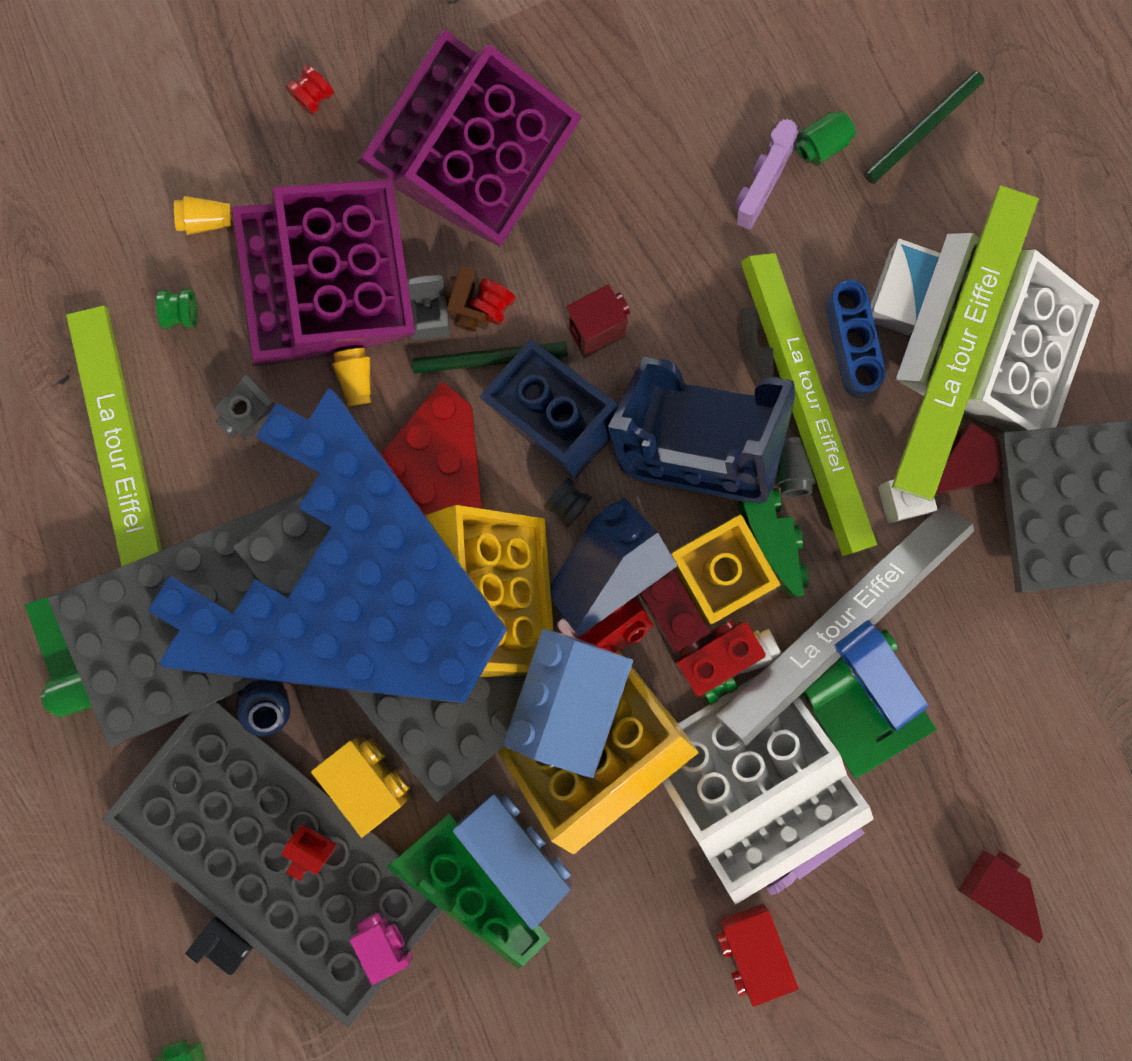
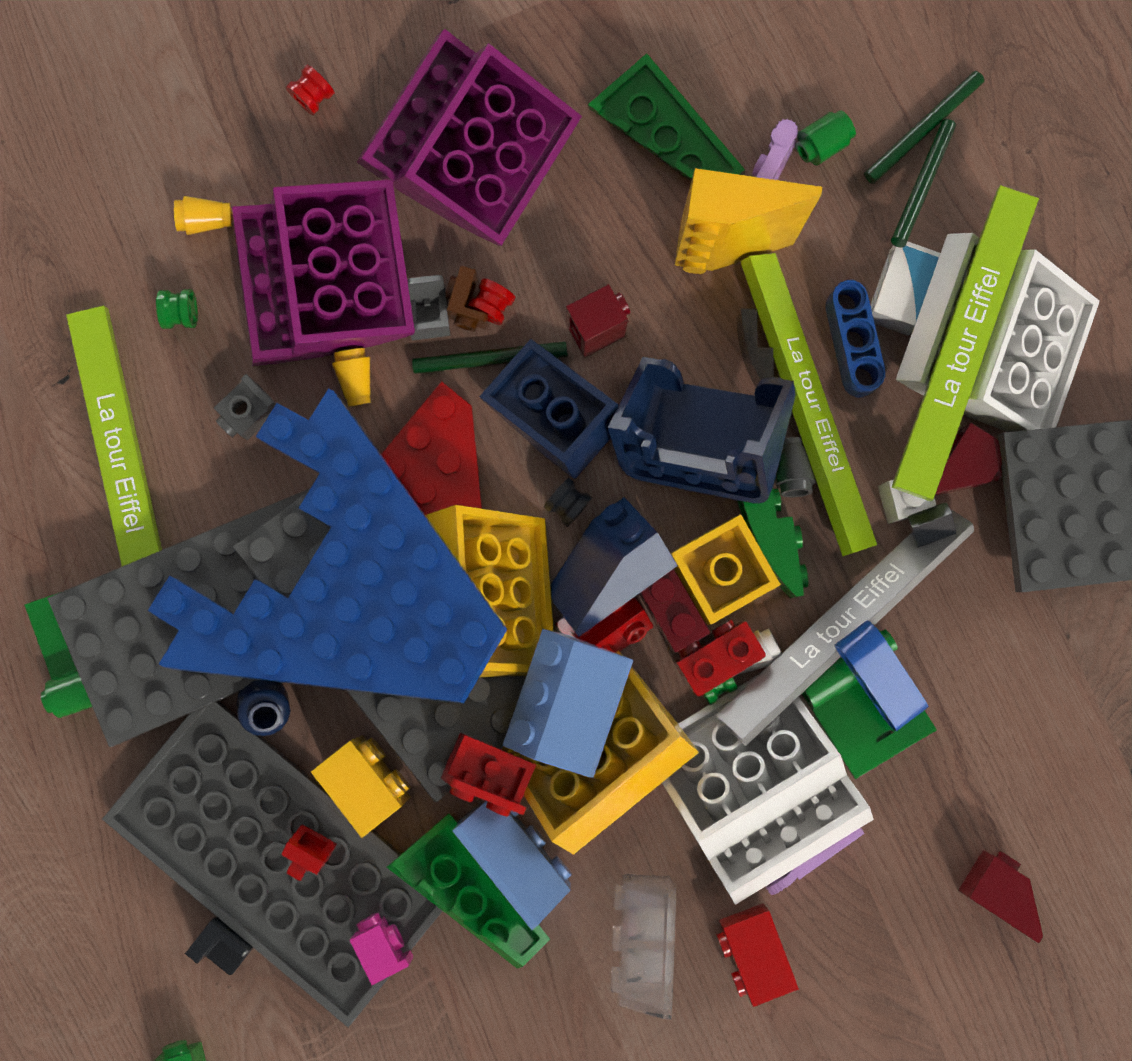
(488, 774): none -> red bracket
(645, 944): none -> clear slope
(662, 121): none -> green wing
(739, 218): none -> yellow slope
(923, 183): none -> dark green bar
(932, 524): none -> black tile

